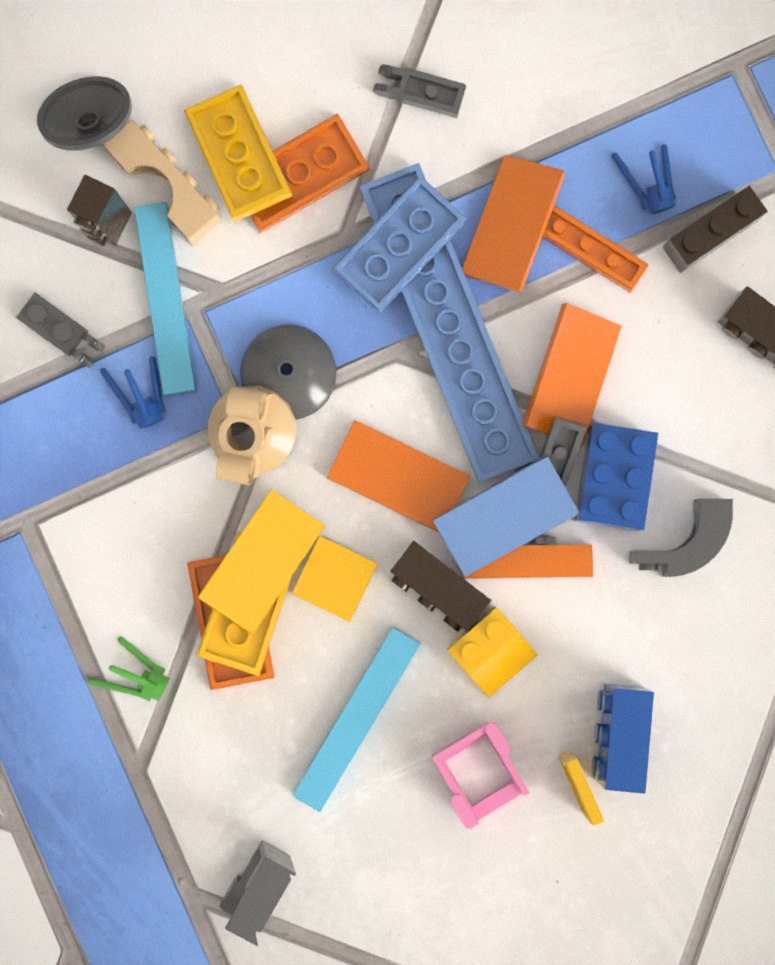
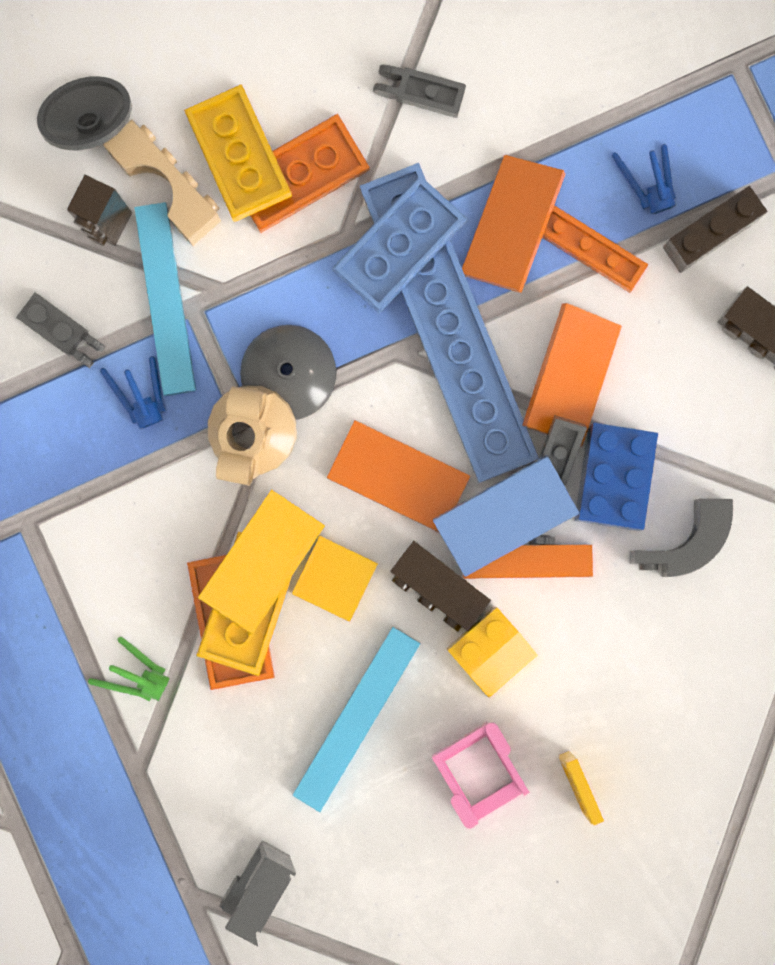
(623, 738): blue brick -> none

